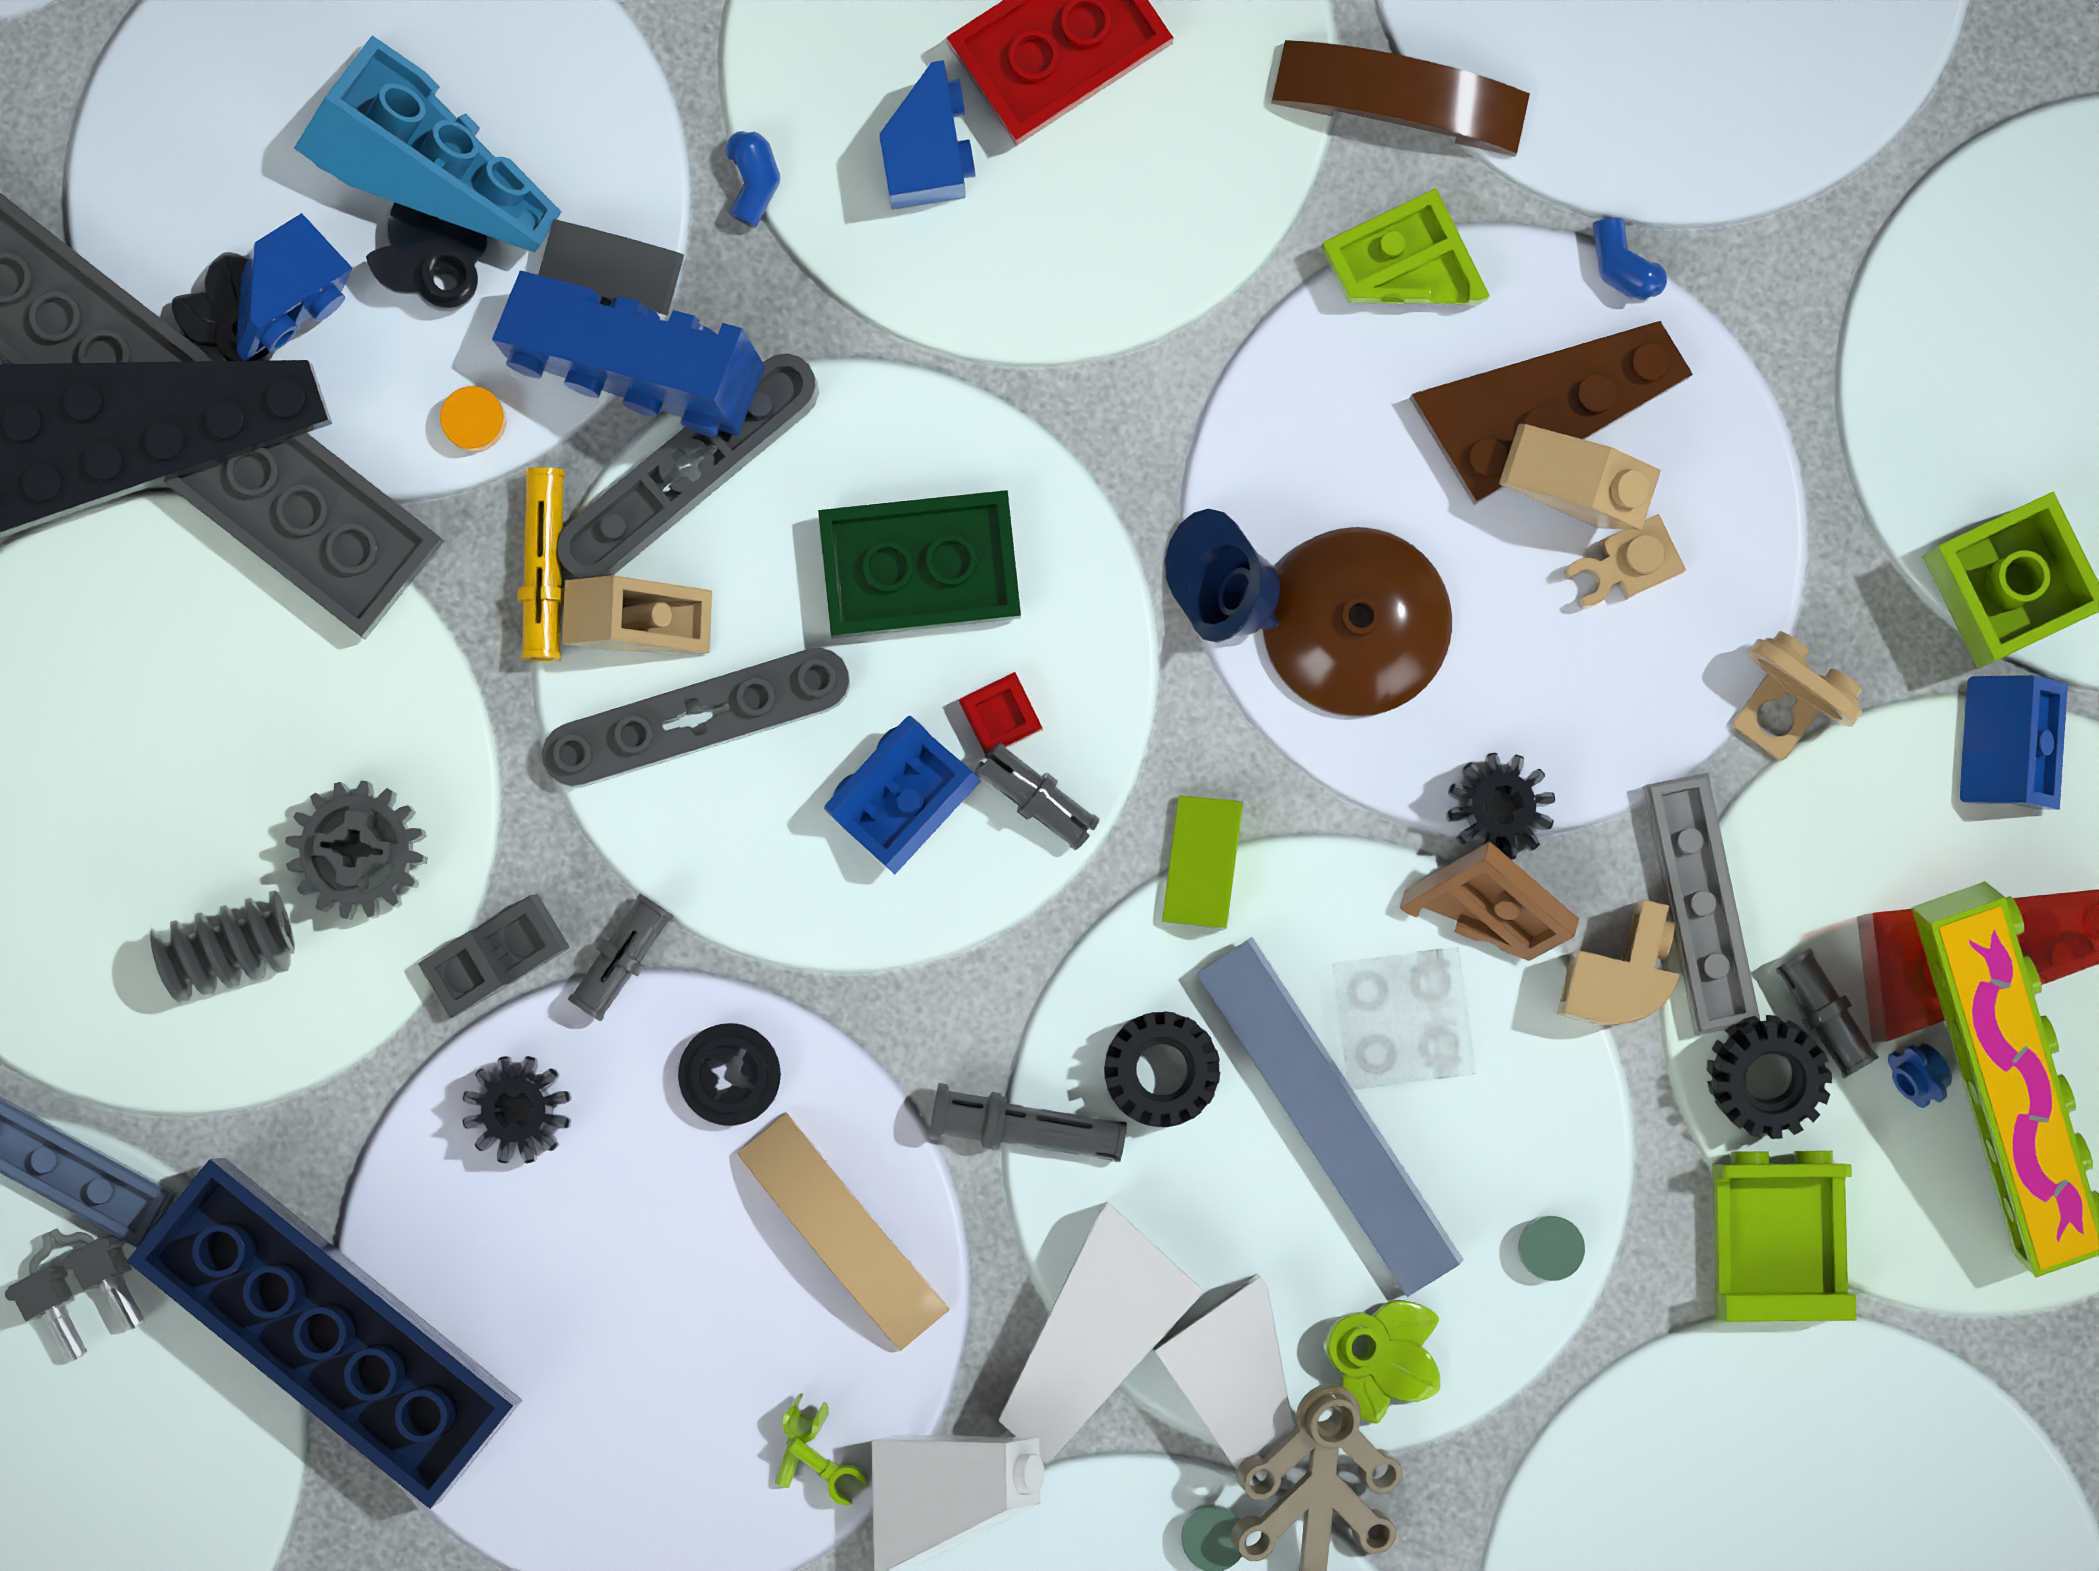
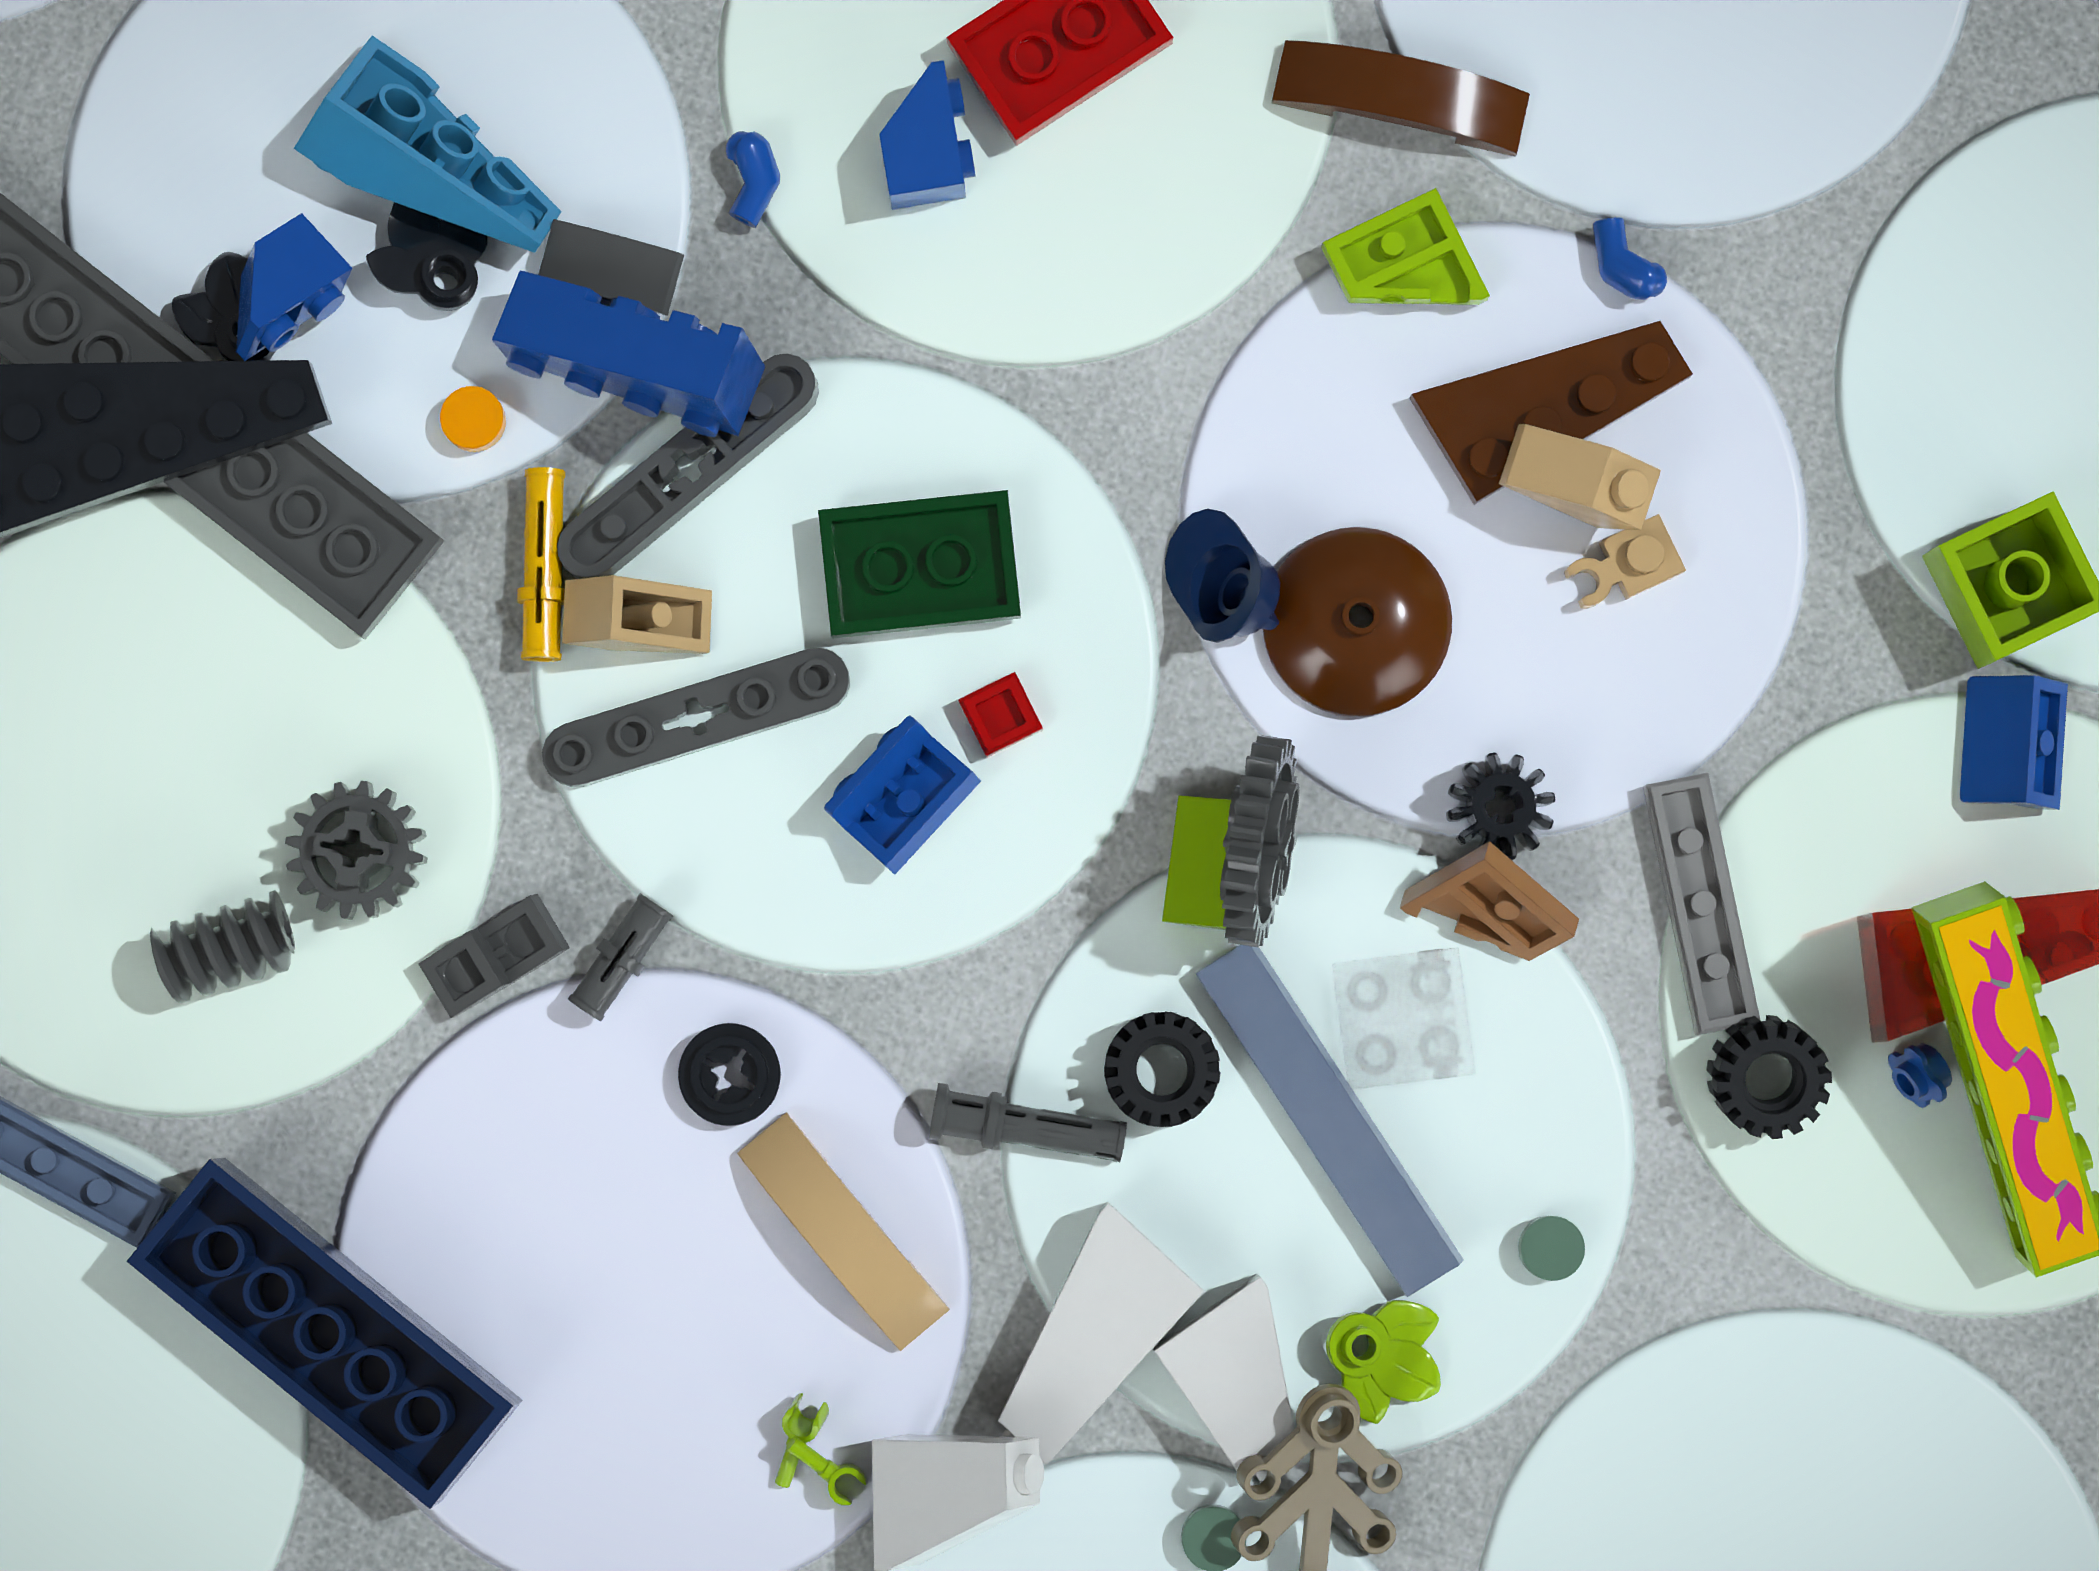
(95, 1266): piece -> none
(517, 1131): black gear -> none
(1037, 796): dark grey pin -> none
(1259, 841): none -> dark grey gear
(1626, 989): tan brick -> none
(1781, 1238): lime panel -> none
(1789, 673): tan bracket -> none
(1827, 1013): dark grey pin -> none

